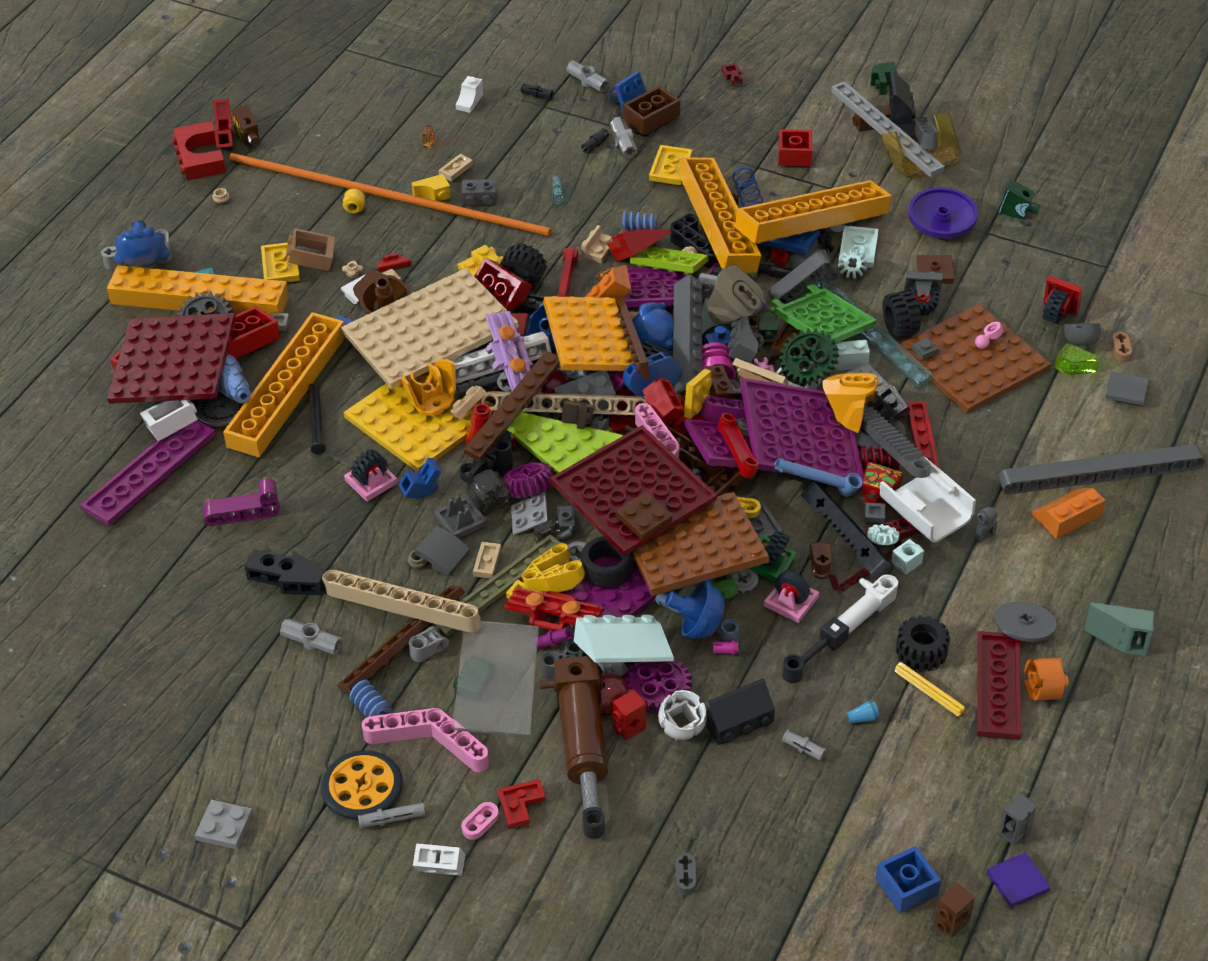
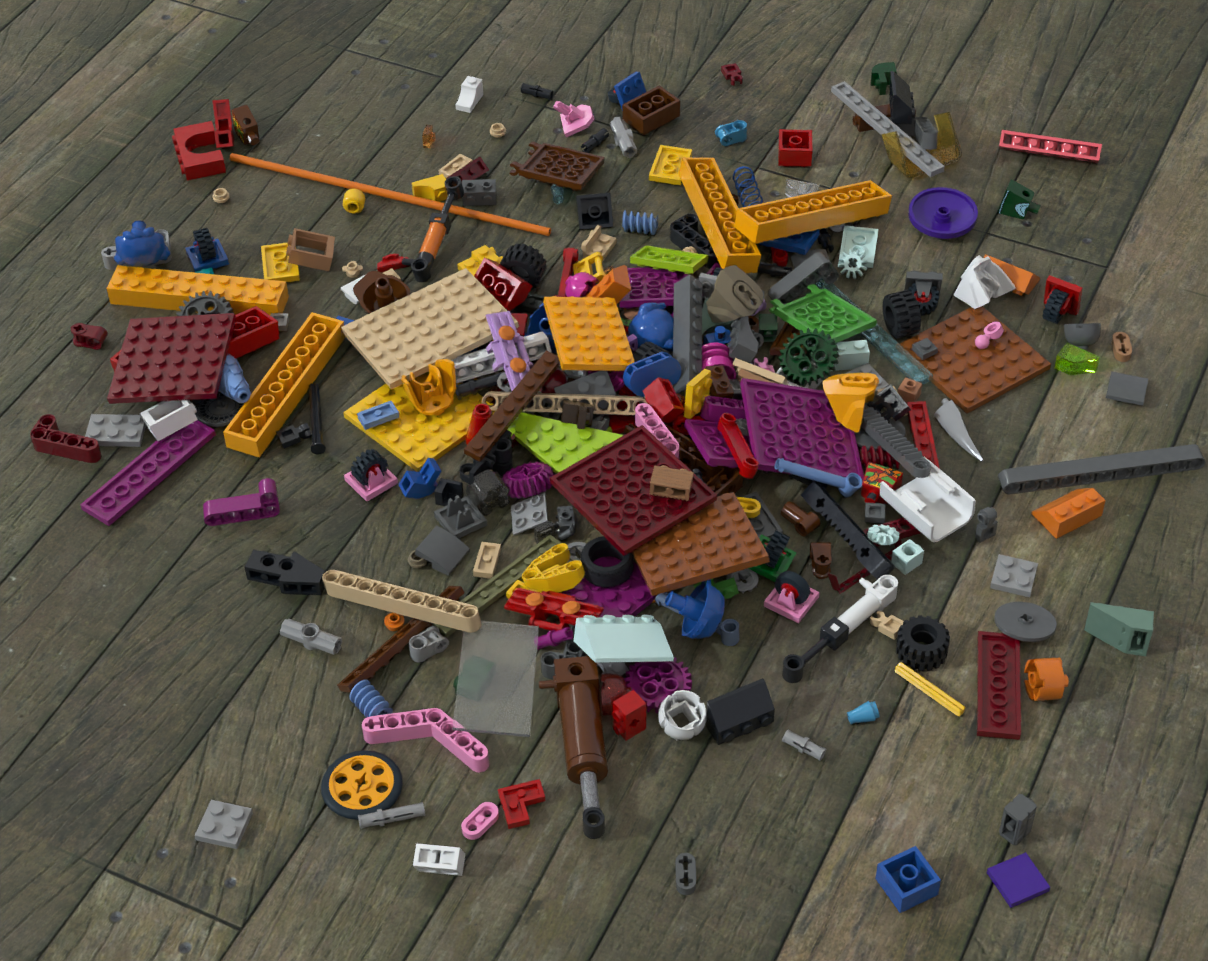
(49, 440): none -> dark red beam
(89, 336): none -> dark red piece
(116, 430): none -> light grey plate
(206, 251): none -> plate
(292, 435): none -> black plate
(378, 415): none -> medium blue plate
(394, 625): none -> orange plate
(439, 226): none -> black piece
(447, 489): none -> black panel
(472, 170): none -> dark red plate
(472, 396): tan plate -> none
(497, 130): none -> tan plate
(558, 166): none -> reddish brown plate
(574, 118): none -> bright pink piece
(580, 284): none -> dark pink cylinder
(585, 265): none -> yellow plate
(588, 76): light grey piece -> none
(594, 210): none -> black slope
(630, 243): red slope -> none
(632, 339): reddish brown plate -> none
(644, 515): reddish brown plate -> none
(671, 482): none -> medium nougat brick
(726, 647): dark pink pin -> none
(733, 133): none -> dark azure piece
(797, 188): none -> clear slope
(803, 521): none -> reddish brown piece
(887, 626): none -> tan plate
(910, 390): none -> nougat plate
(938, 264): reddish brown plate -> none
(953, 423): none -> light grey piece
(954, 910): reddish brown brick -> none
(981, 282): none -> white piece
(1014, 575): none -> light grey plate
(1022, 279): none -> orange slope
(1050, 146): none -> coral brick

